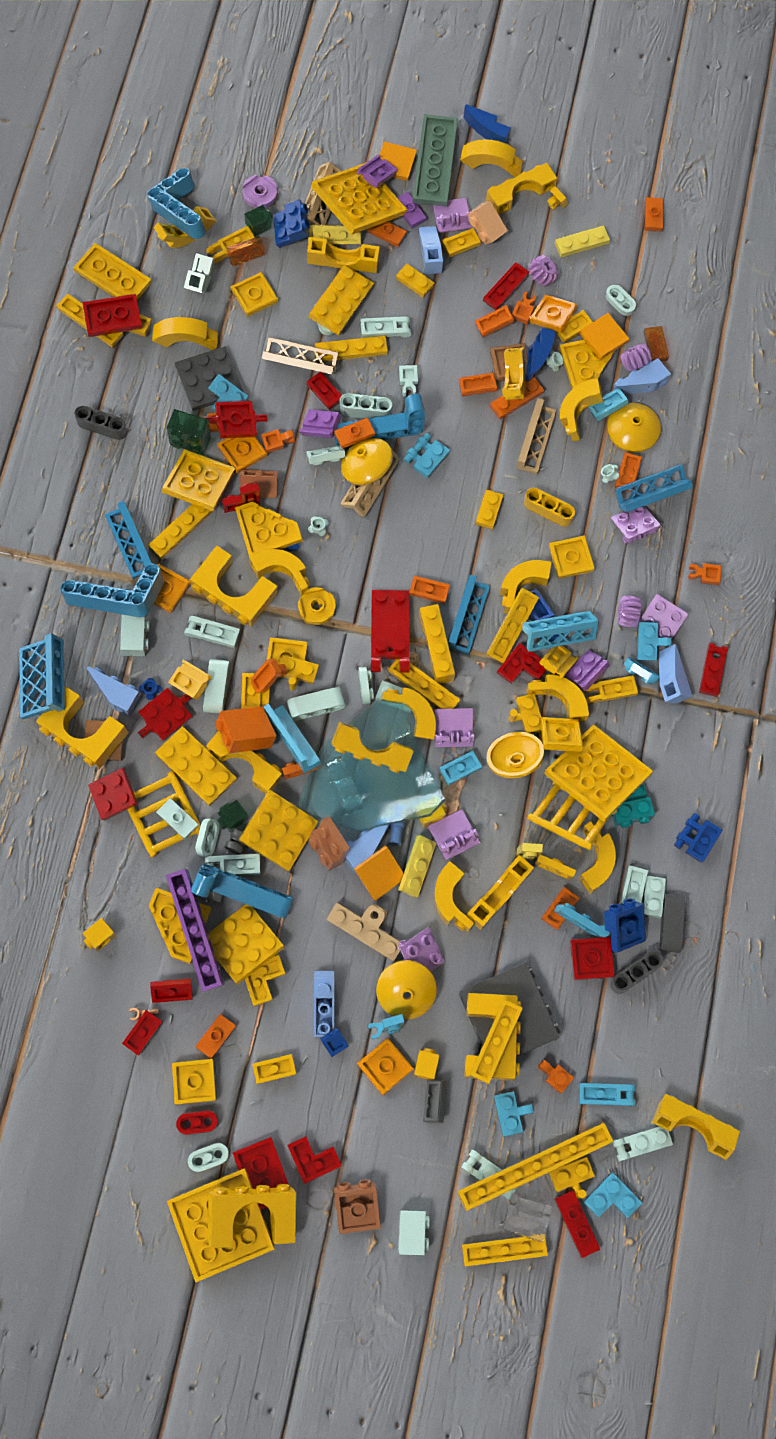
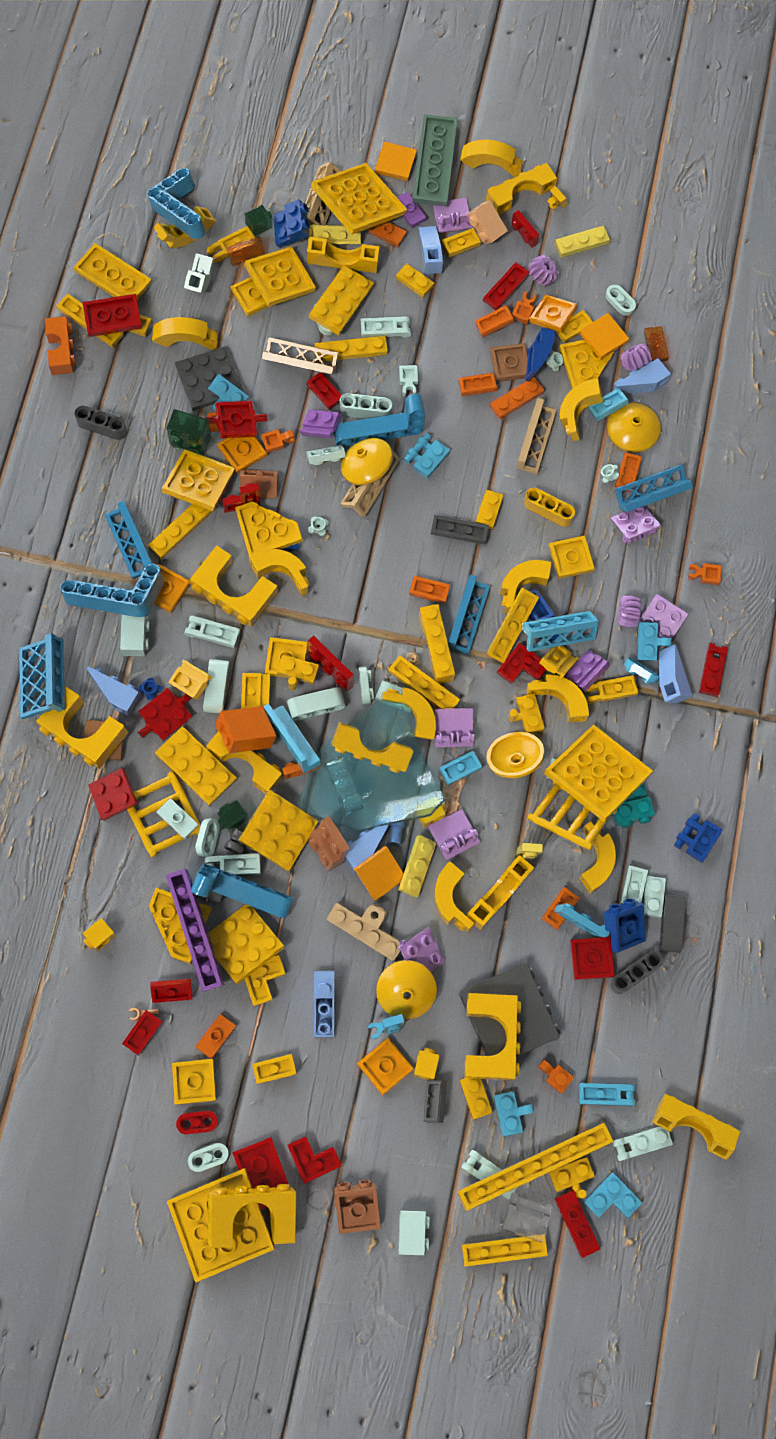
(60, 359): none -> orange arch
(255, 183): lavender plate -> none
(267, 675): orange piece -> none
(279, 276): none -> yellow plate
(314, 616): yellow plate -> none
(330, 664): none -> red plate
(334, 1042): blue plate -> none
(354, 433): orange plate -> none
(377, 171): medium lavender plate -> none
(390, 628): red hinge -> none
(459, 529): none -> dark grey plate
(475, 1097): none -> yellow plate
(486, 124): blue slope -> none
(496, 1041): yellow plate -> none
(514, 374): yellow arch -> none
(526, 230): none -> red plate
(555, 866): yellow plate -> none
(561, 734): yellow plate -> none
(653, 214): orange plate -> none

